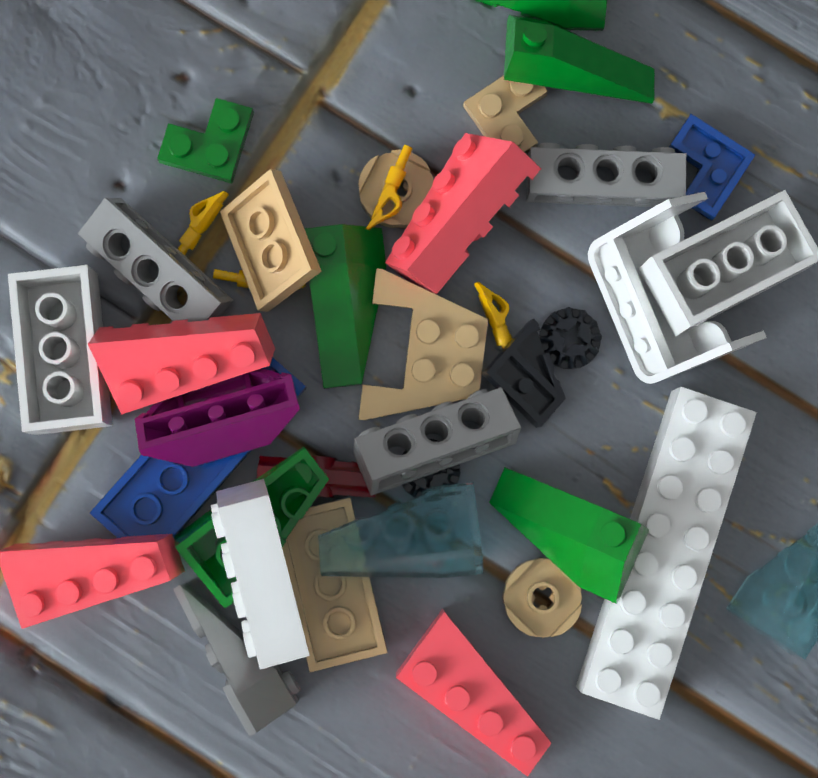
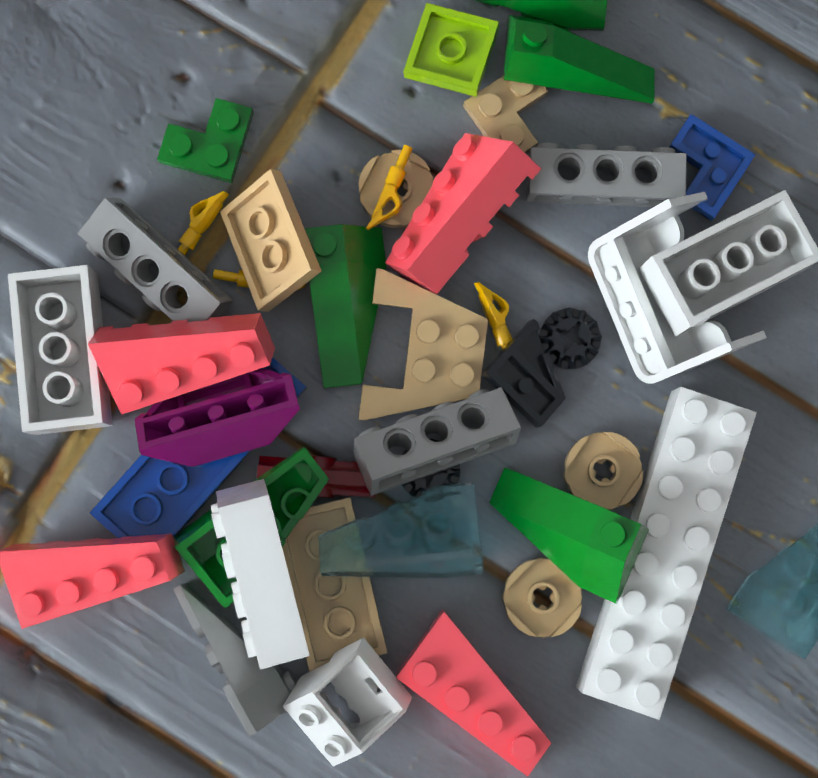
(356, 675): none -> white piece
(451, 49): none -> lime plate
(625, 467): none -> tan plate

